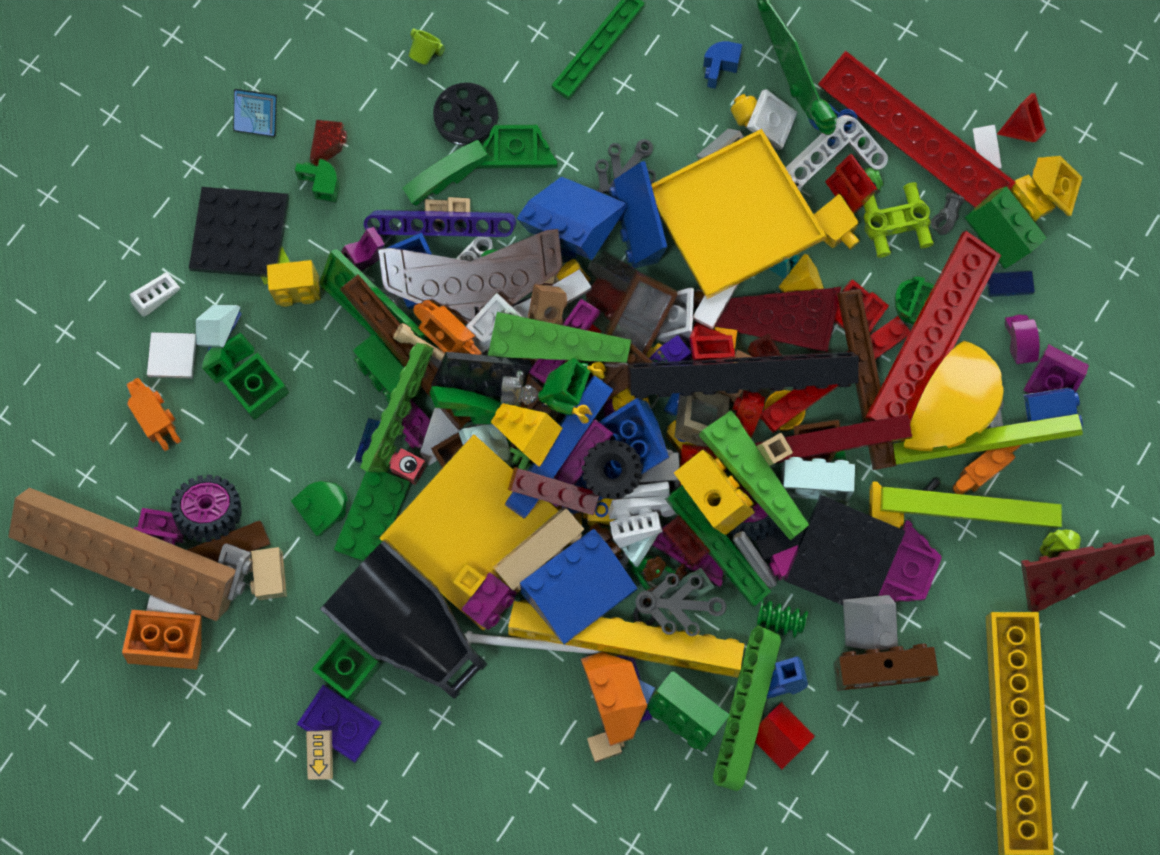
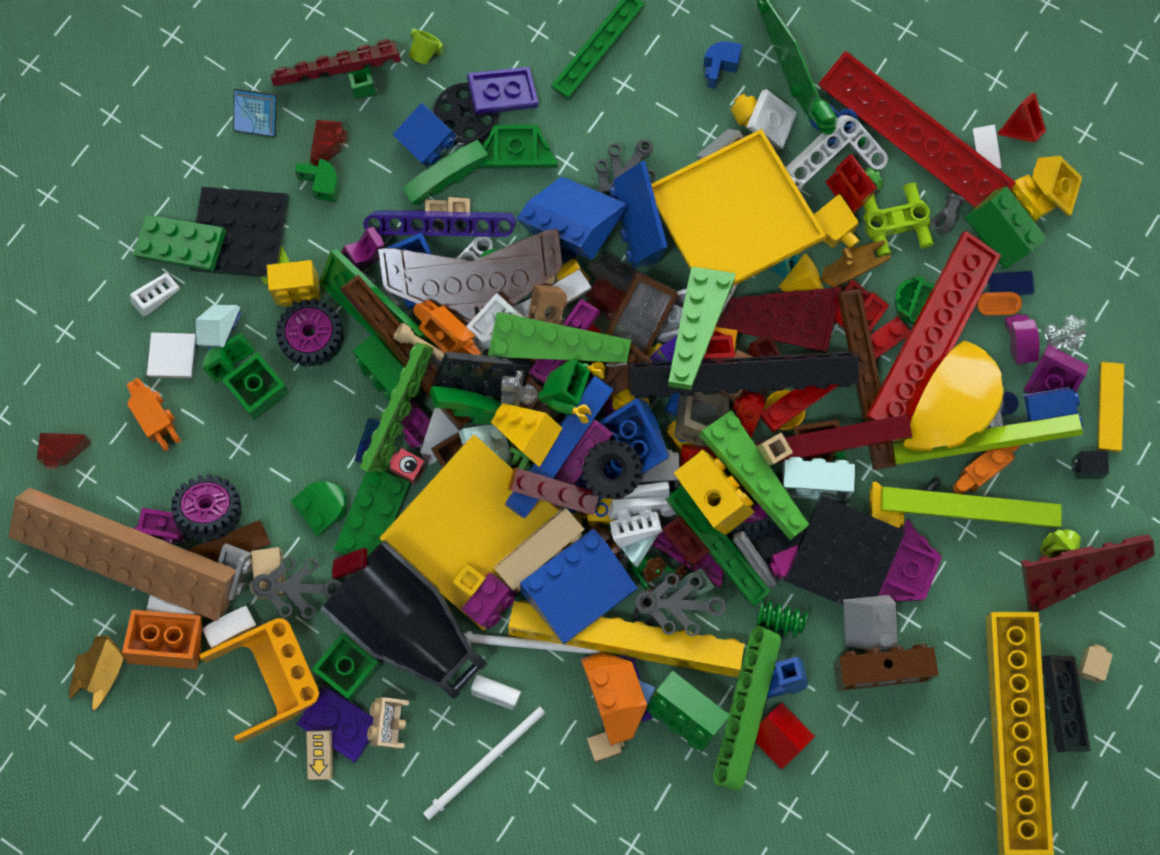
(60, 449): none -> clear red slope
(97, 669): none -> pearl gold shield
(179, 242): none -> green plate
(228, 627): none -> white slope
(282, 669): none -> light orange windscreen
(291, 587): none -> dark grey plant
(307, 317): none -> wheel
(341, 63): none -> dark red wing
(349, 563): none -> dark red piece
(362, 83): none -> green brick
(386, 723): none -> tan window
(425, 135): none -> blue piece
(438, 805): none -> white bar
(495, 692): none -> white brick
(502, 90): none -> dark purple tile
(701, 311): none -> wing
(853, 264): none -> pearl gold shield
(999, 303): none -> orange tile
(1010, 403): none -> clear blue tile
(1065, 704): none -> black plate
(1068, 336): none -> clear hips
(1090, 465): none -> black brick
(1095, 664): none -> tan brick
(1110, 407): none -> yellow tile

